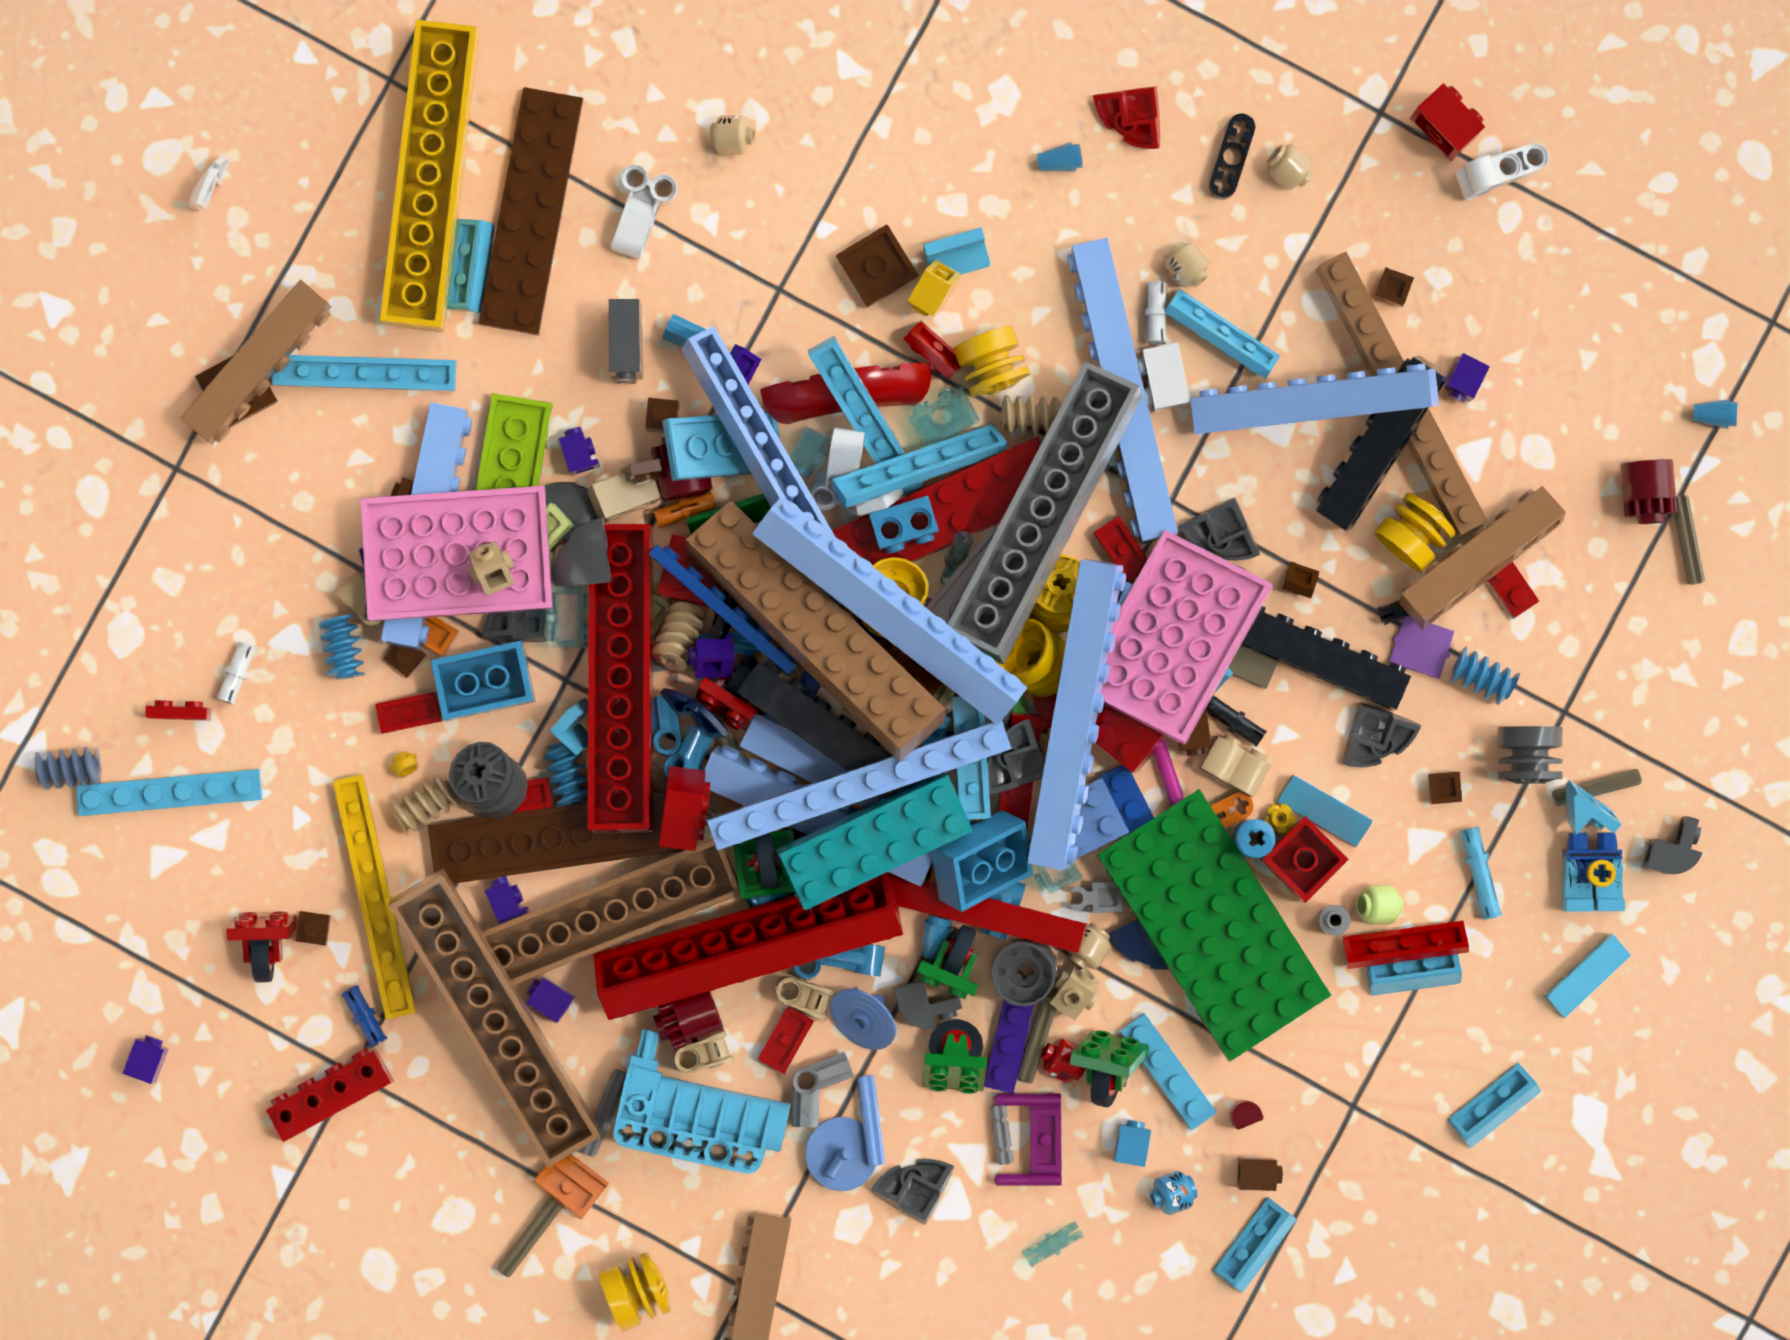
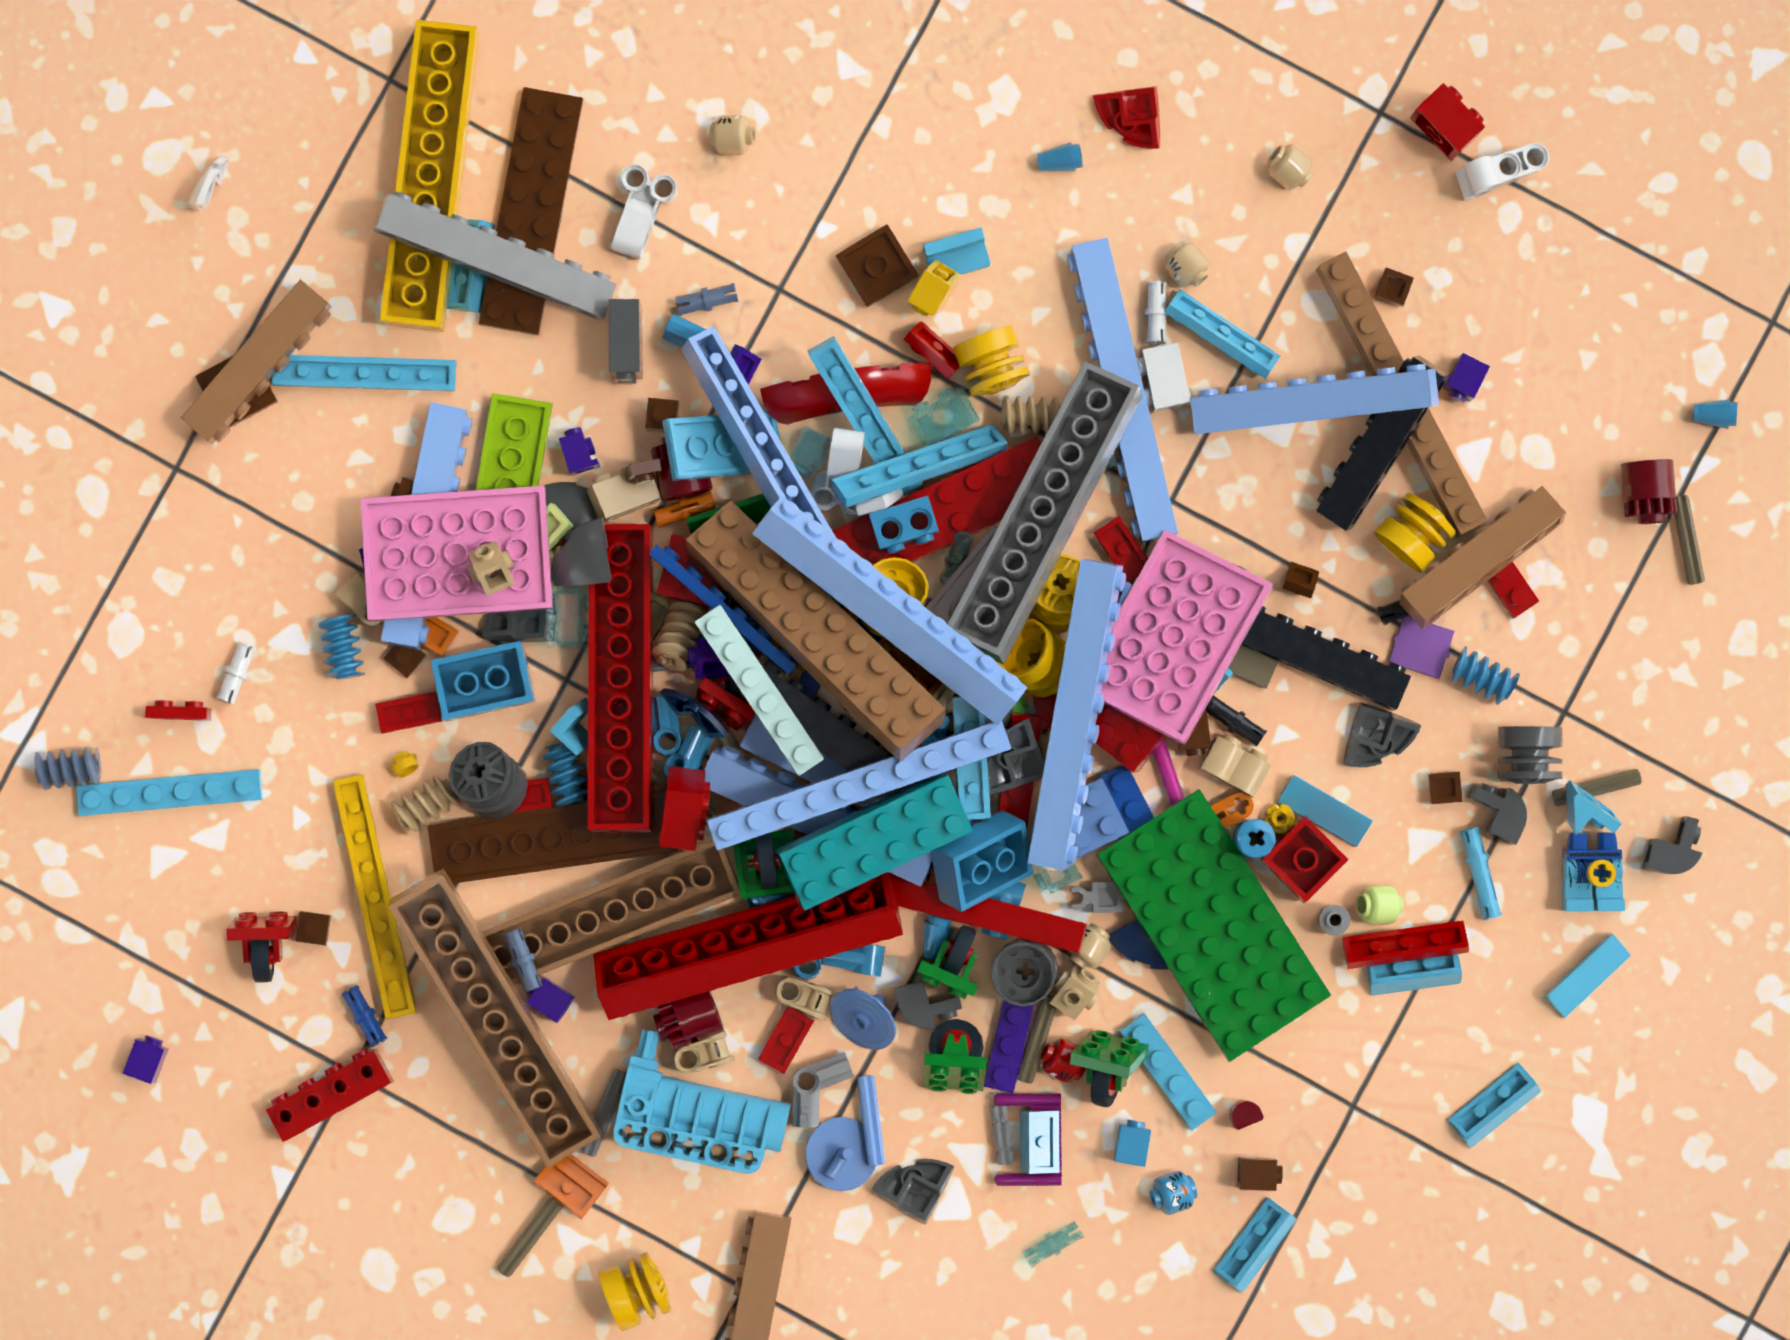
(494, 256): none -> light grey brick
(505, 900): dark purple brick -> none
(522, 960): none -> sand blue pin
(706, 299): none -> sand blue pin
(759, 690): none -> light aqua plate
(1039, 1141): none -> panel
(1222, 532): dark grey brick -> none
(1246, 138): black beam -> none
(1509, 814): none -> dark grey brick

